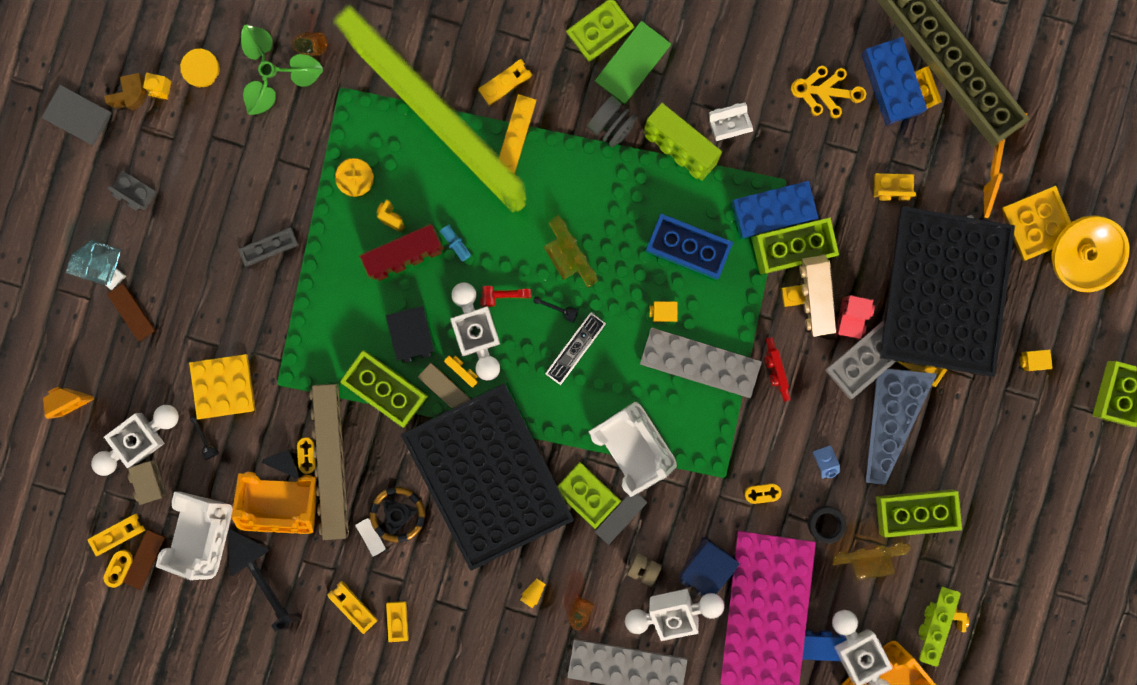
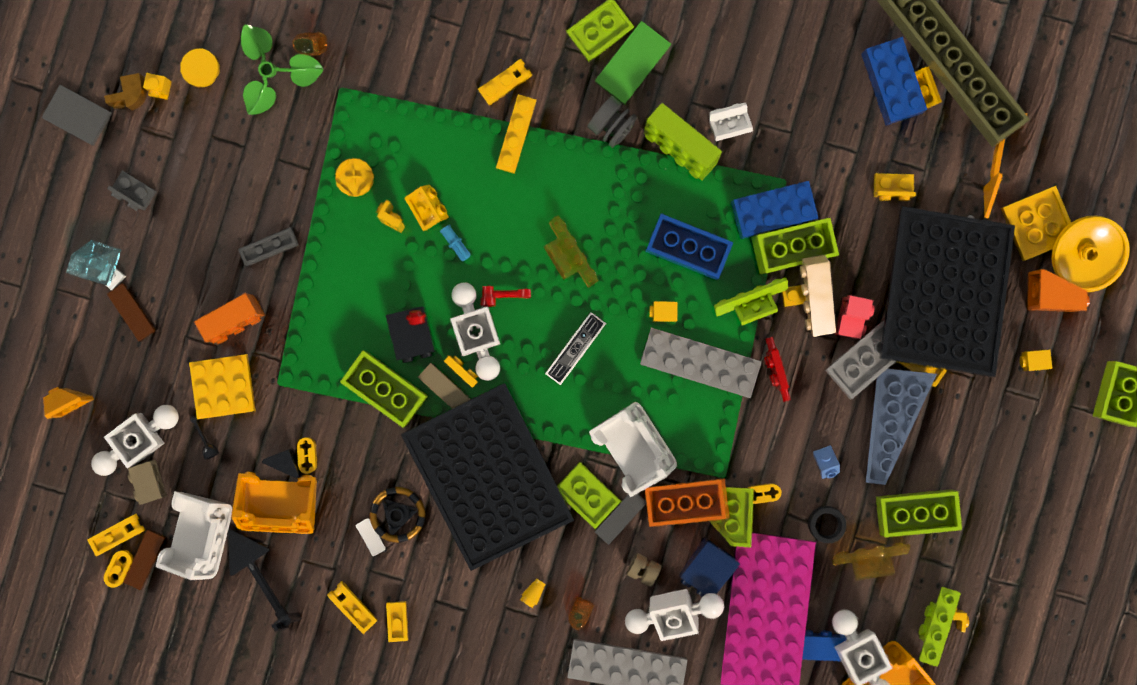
(230, 319): none -> orange brick
(330, 461): dark tan brick -> none
(402, 252): dark red brick -> none
(416, 317): none -> red plate
(426, 207): none -> yellow bracket
(432, 110): lime door -> none
(569, 313): black hinge -> none
(687, 502): none -> orange brick
(737, 528): none -> lime plate
(753, 304): none -> lime bracket
(825, 91): yellow plant -> none
(1054, 293): none -> orange slope

